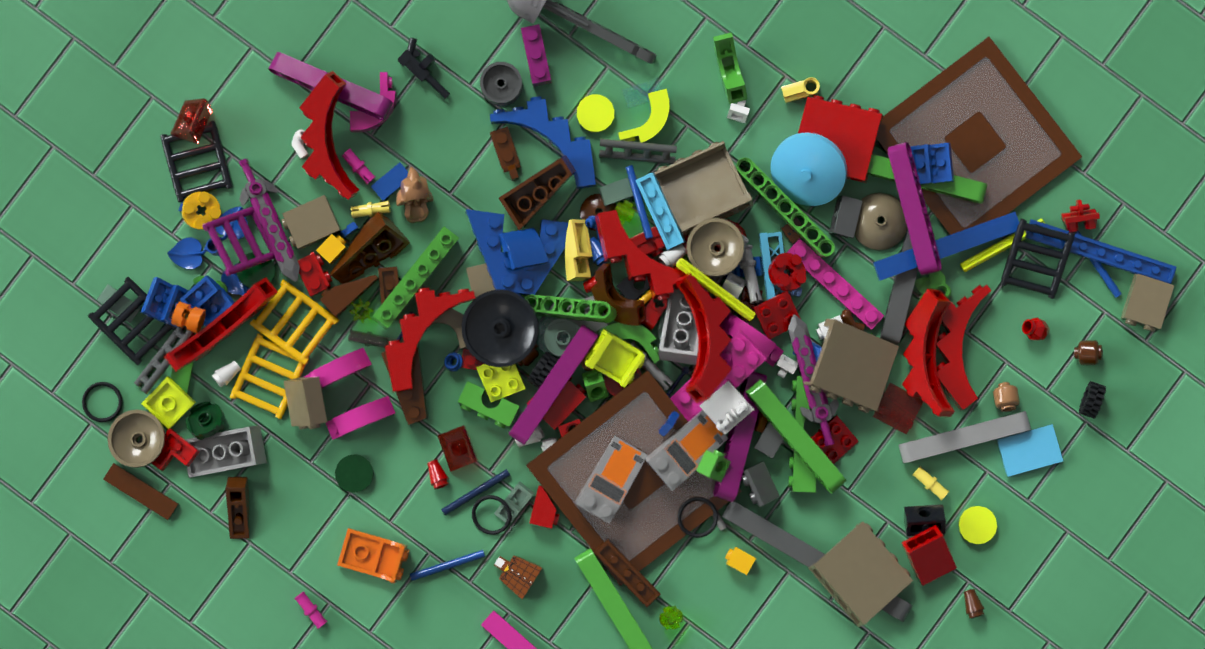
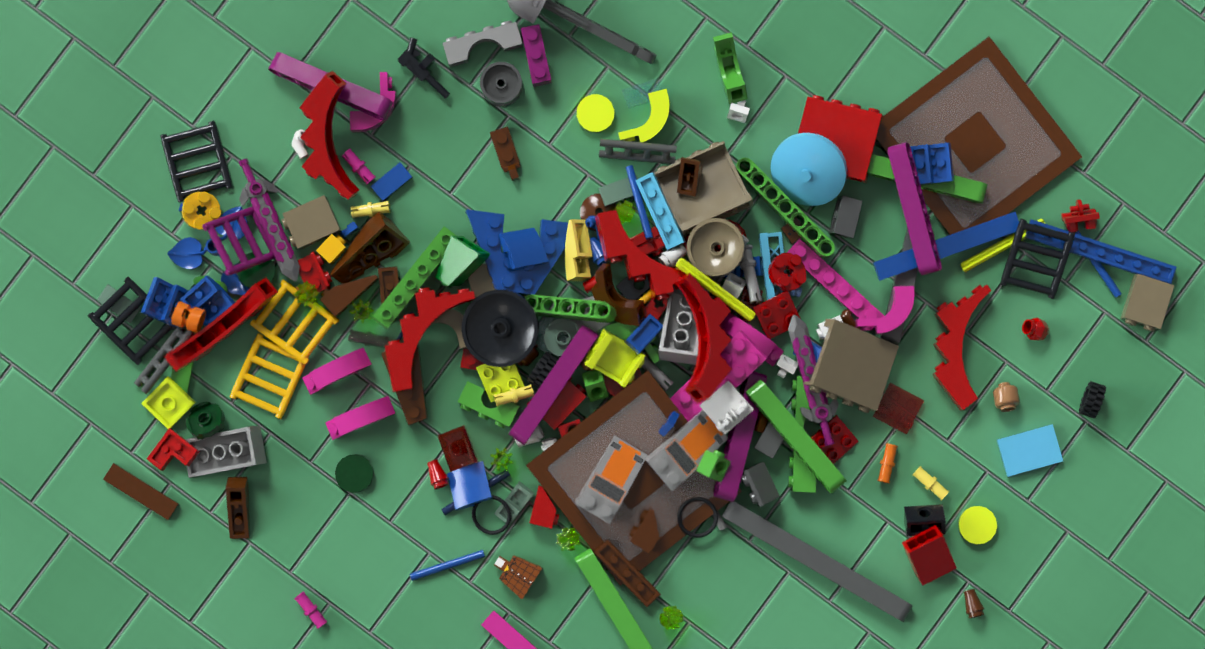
(102, 419): black tyre -> none
(125, 433): dark tan dish -> none
(192, 120): clear red slope -> none
(226, 374): white cone -> none
(305, 402): dark tan brick -> none
(306, 293): none -> clear neon green gear
(373, 555): orange bracket -> none
(414, 195): medium nougat head -> none
(449, 359): blue plate -> none
(459, 49): none -> light grey arch
(460, 261): none -> slope
(469, 485): none -> blue slope
(496, 457): none -> clear neon green gear
(514, 395): none -> light yellow pin
(532, 194): reddish brown wedge -> none
(557, 132): blue arch -> none
(568, 539): none -> clear neon green gear
(644, 334): none -> blue tile
(646, 532): none -> reddish brown slope
(684, 370): dark blue hinge -> none
(689, 176): none -> reddish brown slope
(739, 560): yellow brick -> none
(798, 90): light yellow piece -> none
(861, 574): dark tan panel -> none
(877, 235): dark tan dish -> none
(887, 463): none -> orange pin
(902, 305): none -> dark pink arch
(921, 352): red arch -> none
(935, 281): bright green plate -> none
(964, 437): light grey beam -> none
(1088, 352): reddish brown head -> none

